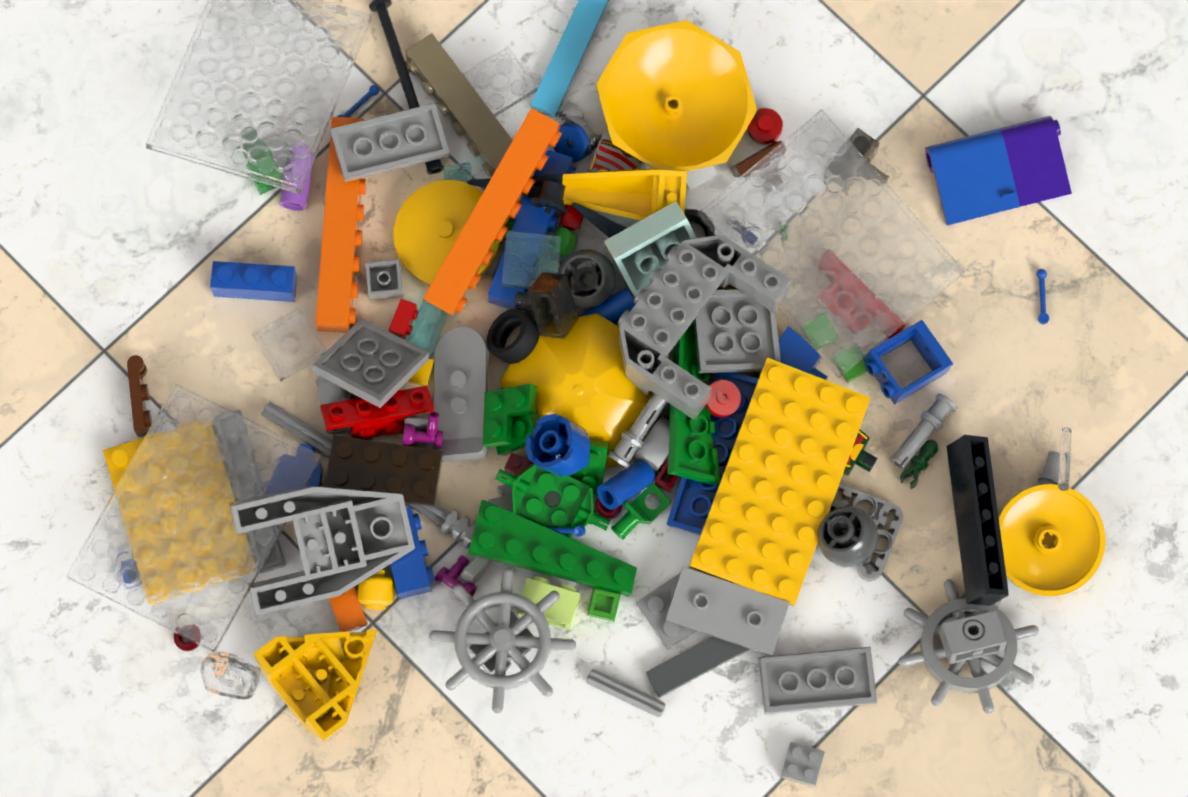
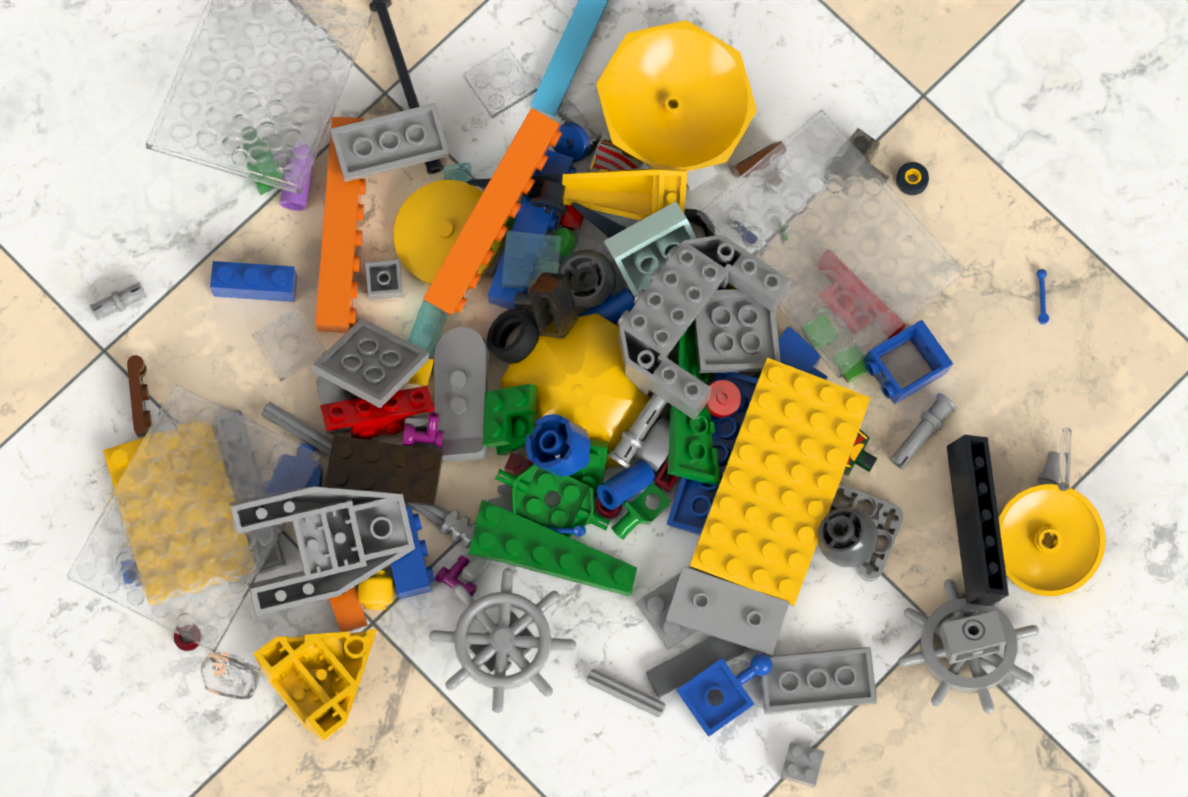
(118, 301): none -> light grey pin
(373, 90): blue hinge -> none
(403, 319): red piece -> none
(460, 101): dark tan brick -> none
(560, 613): yellowish green brick -> none
(603, 604): bright green tile -> none
(722, 678): none -> blue plate
(765, 126): red wheel -> none
(908, 187): none -> black wheel
(920, 463): dark green piece -> none
(999, 169): door -> none

